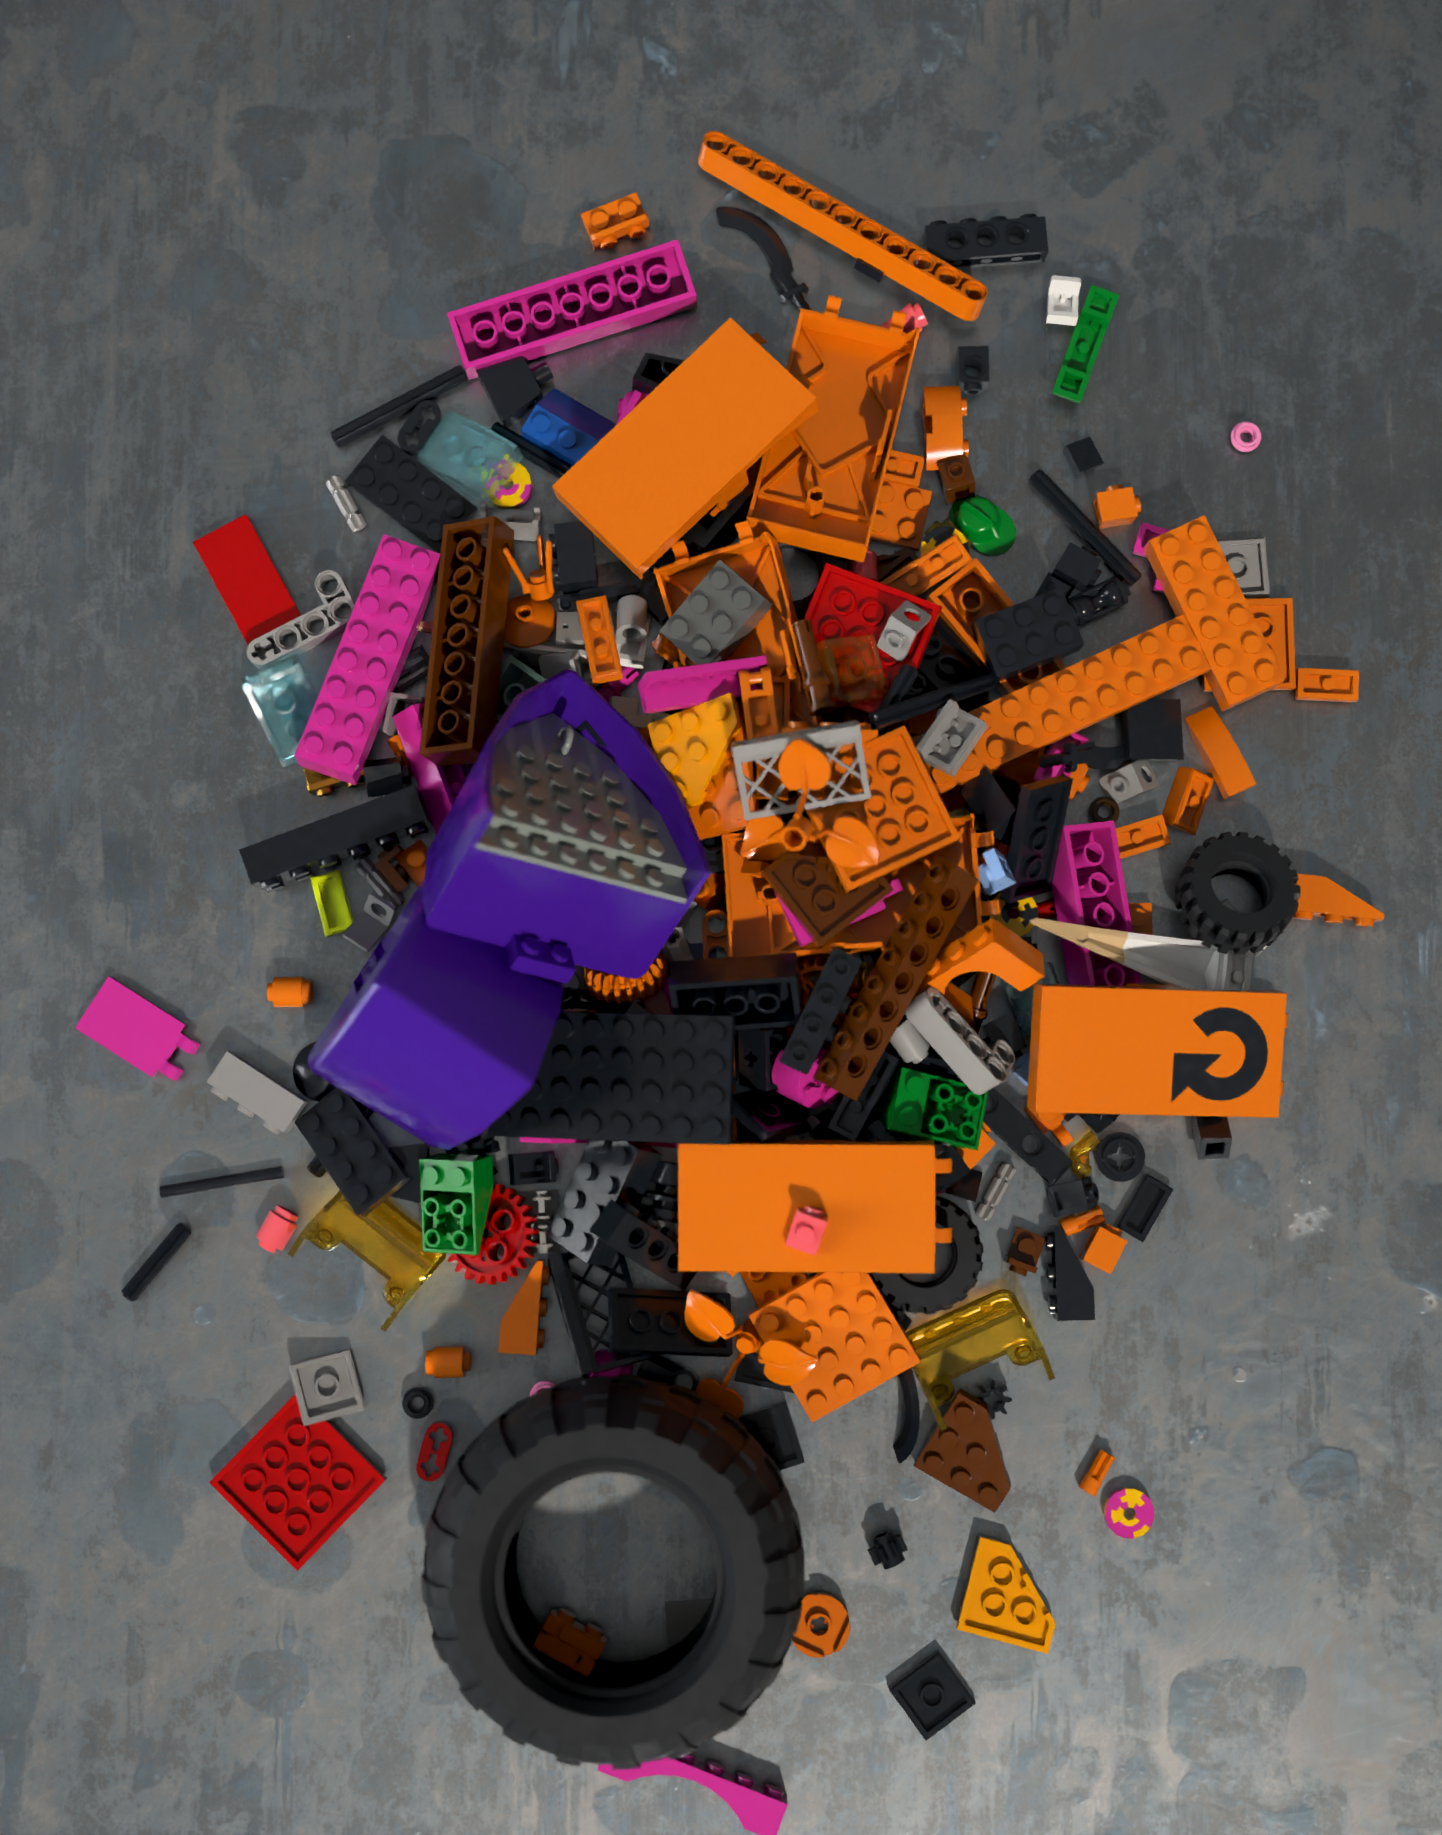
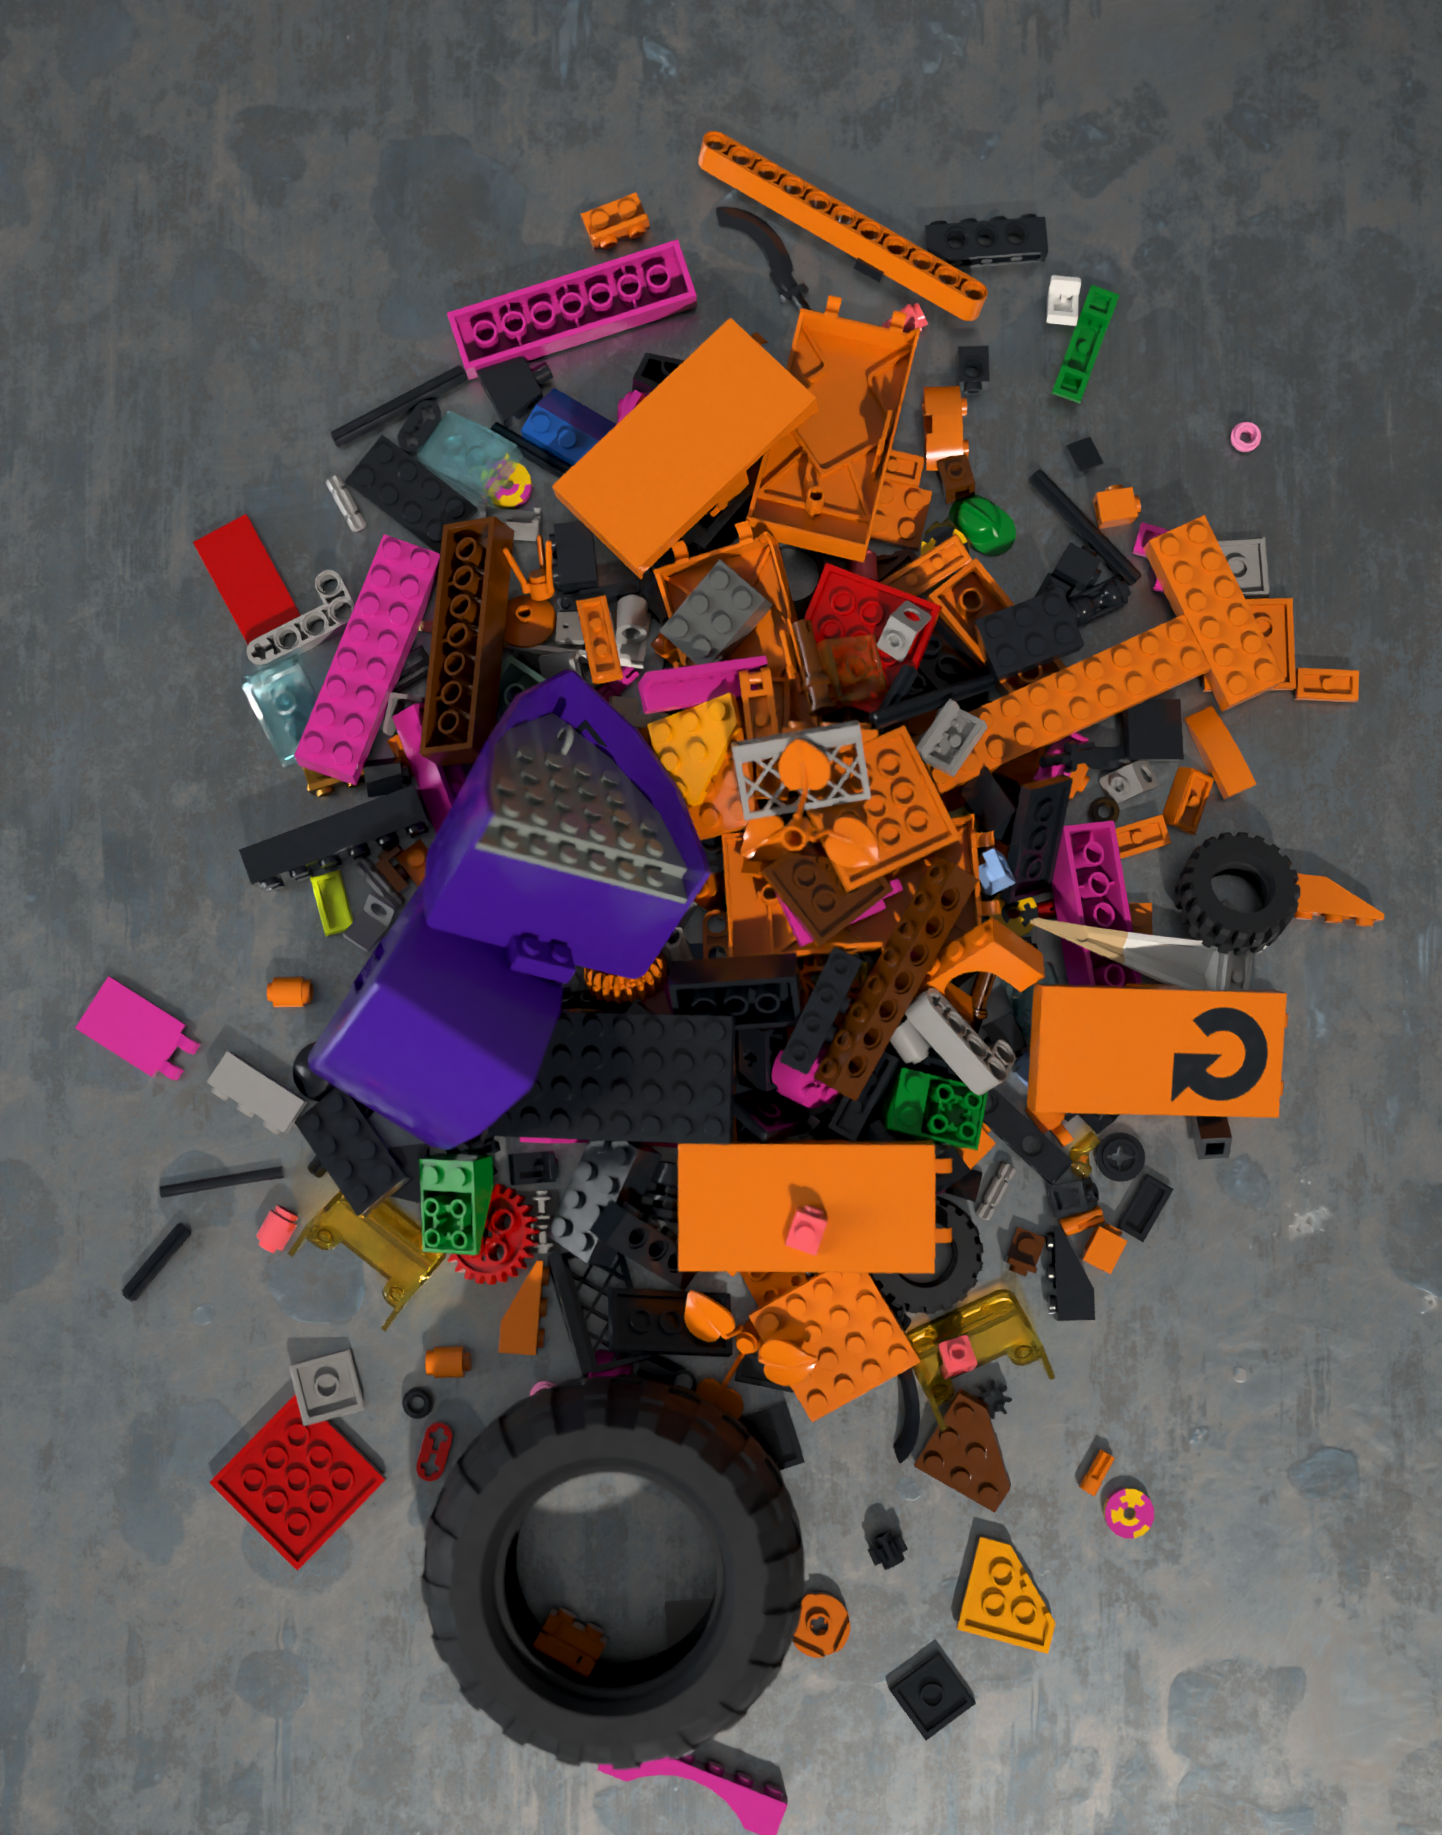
(957, 1357): none -> coral bracket

